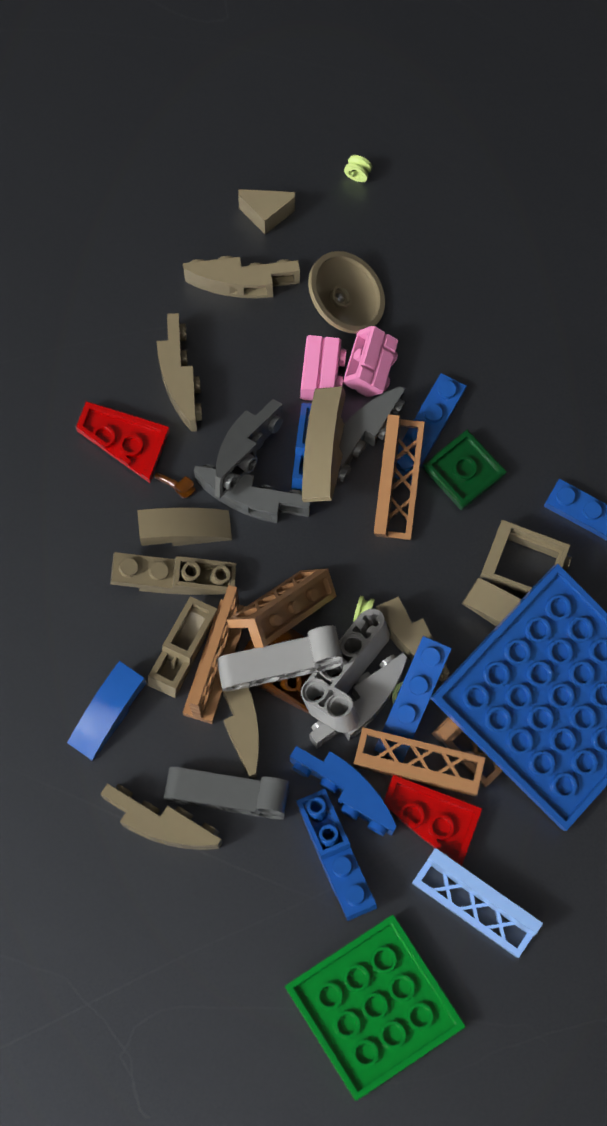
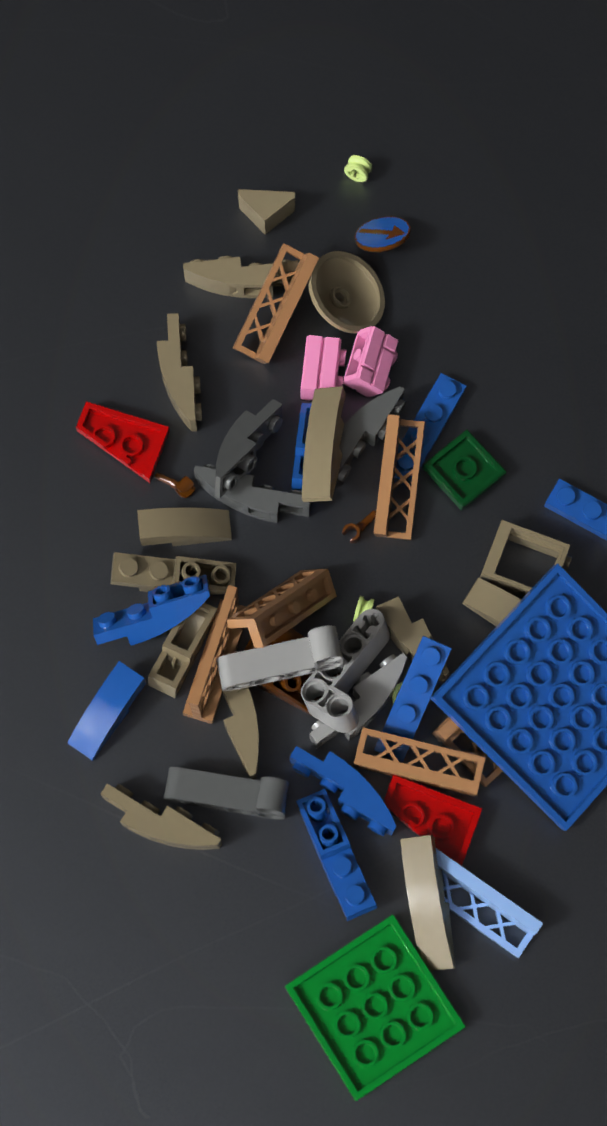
(164, 610): none -> blue slope
(285, 308): none -> medium nougat fence
(360, 526): none -> reddish brown hand
(382, 234): none -> blue piece
(427, 902): none -> slope

